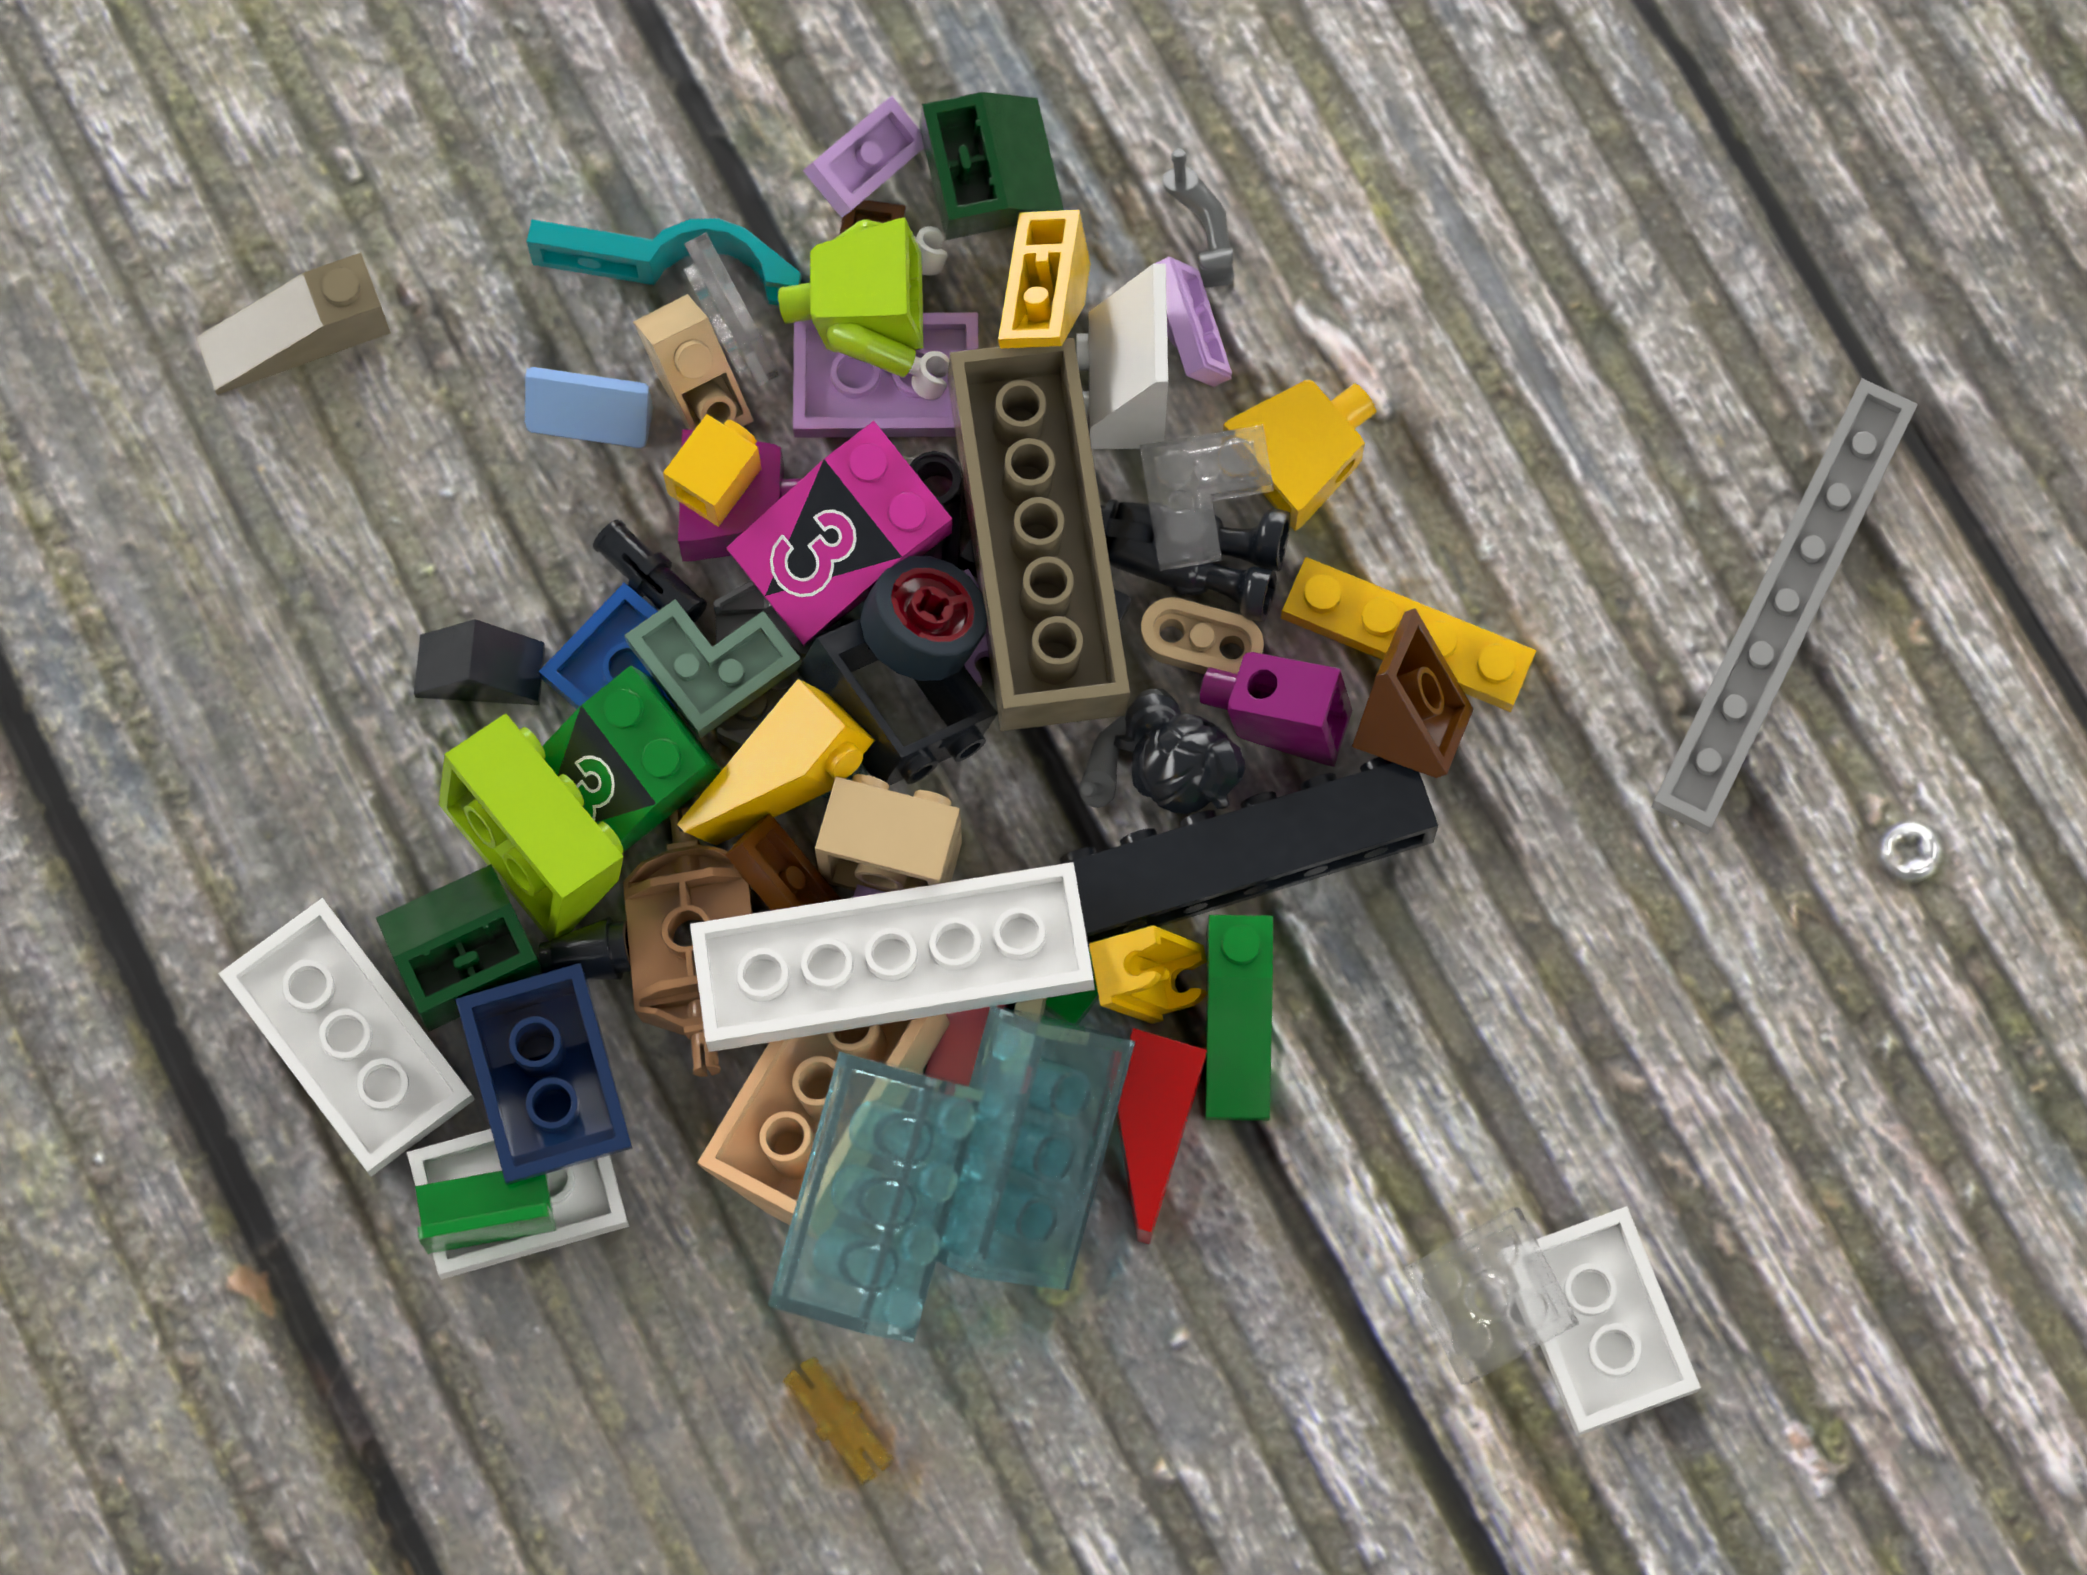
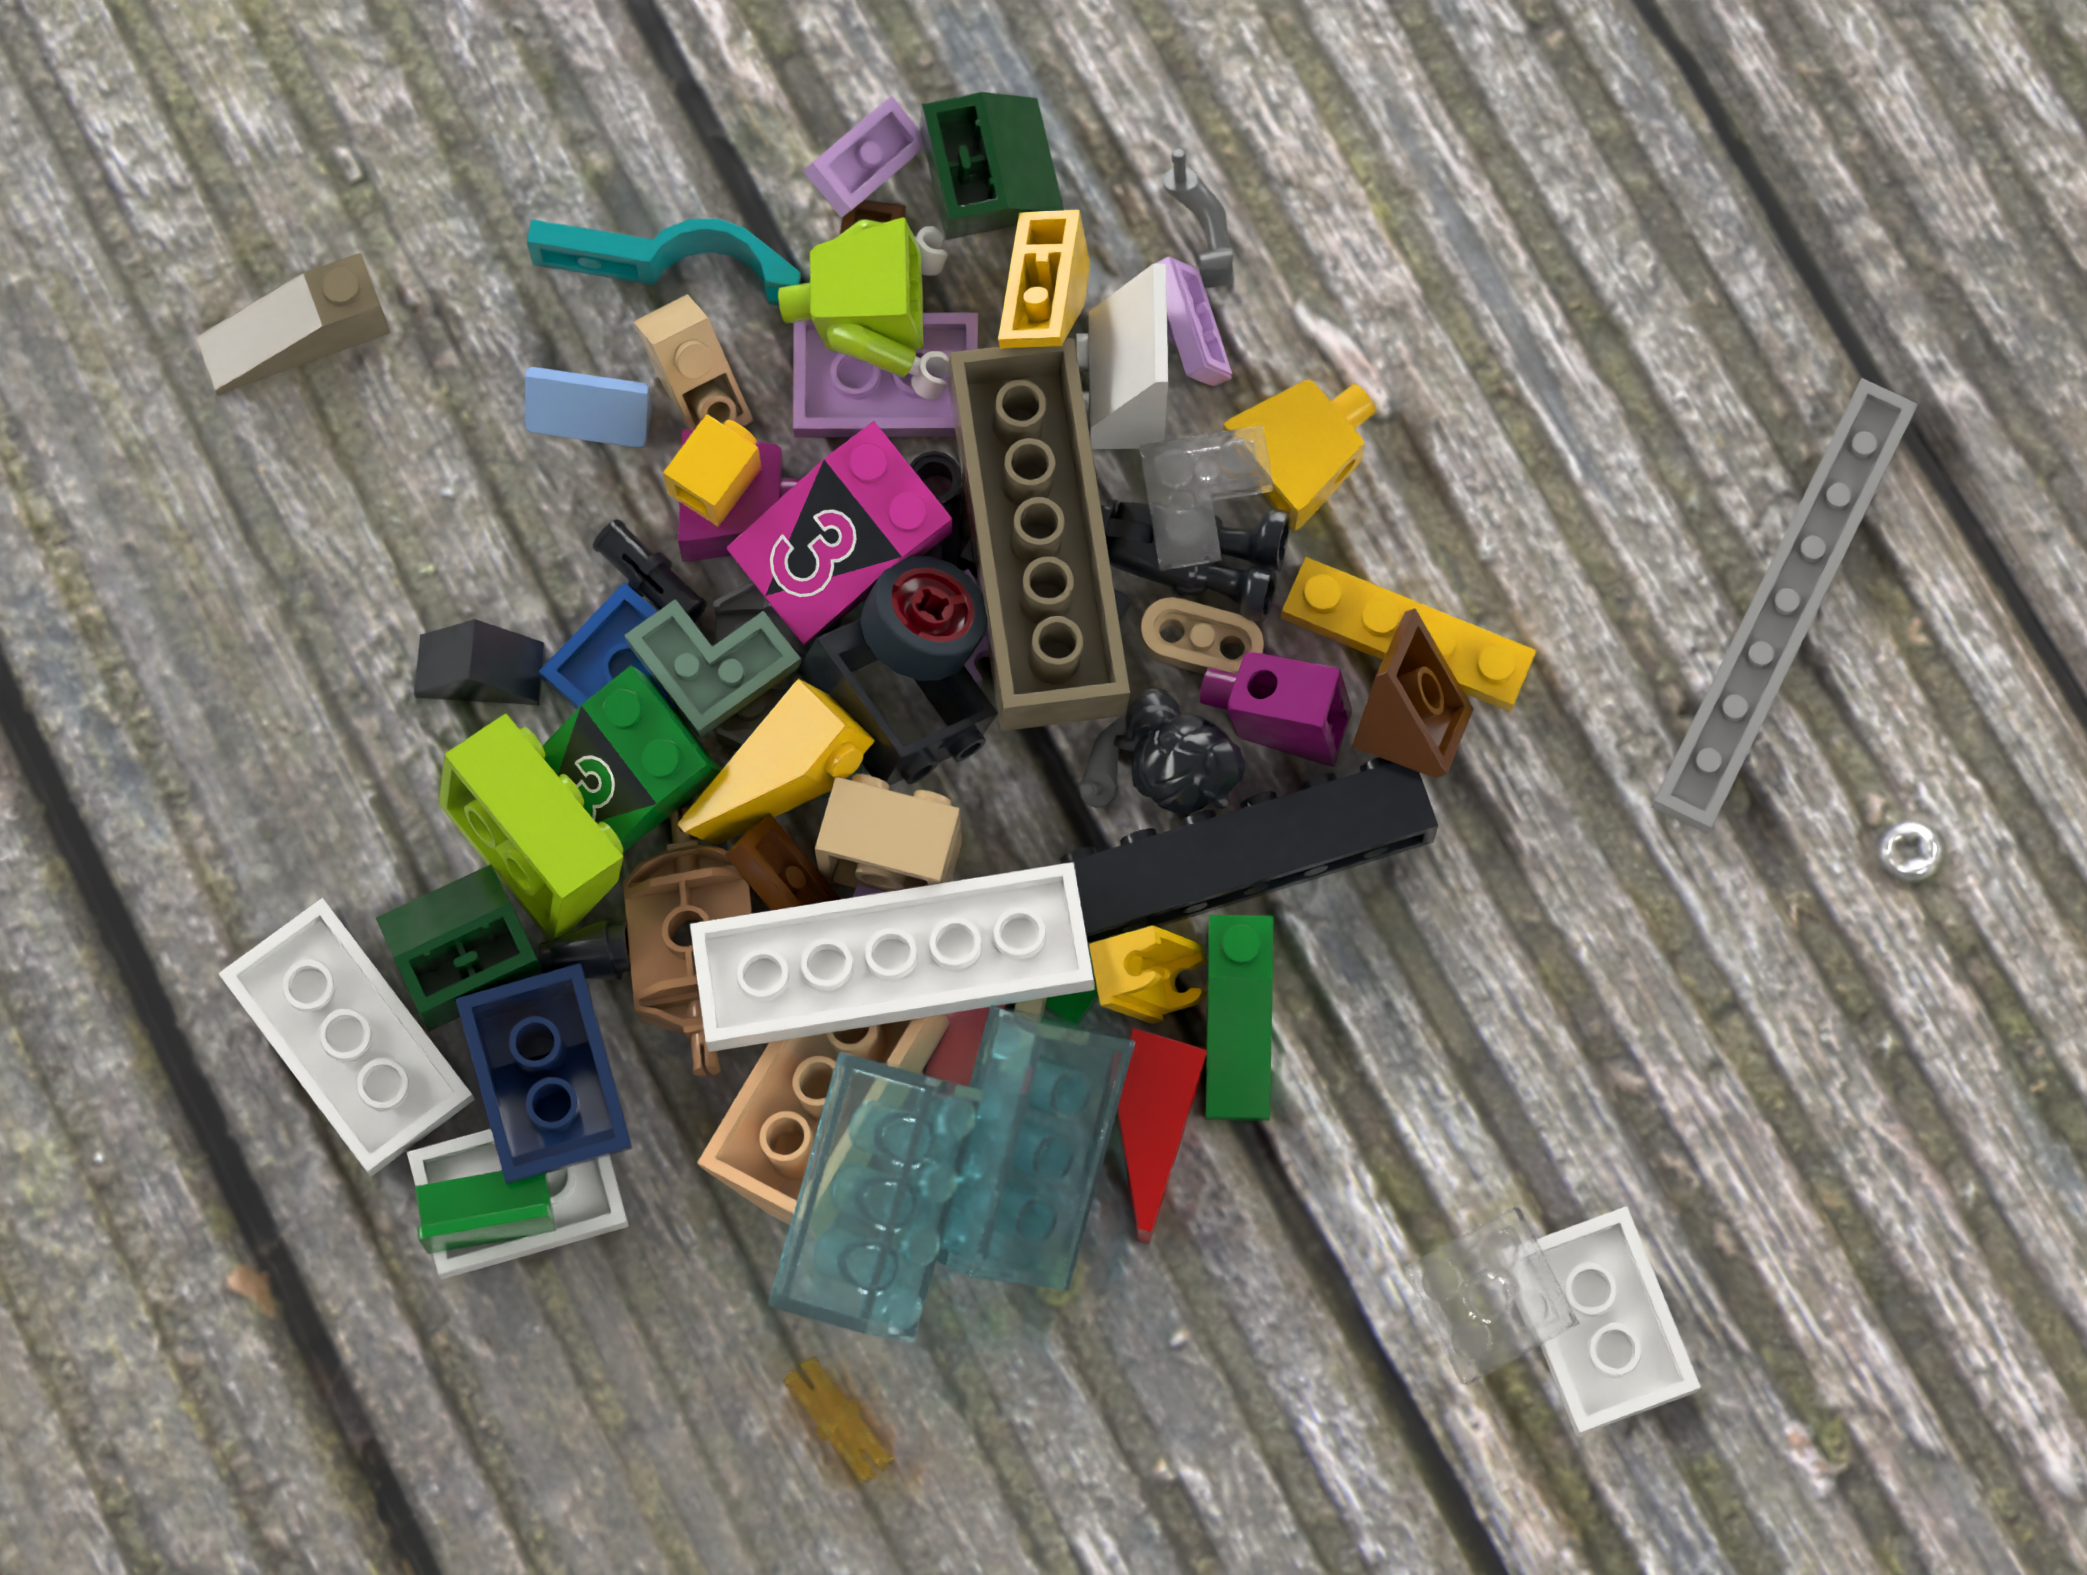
(727, 311): clear plate -> none

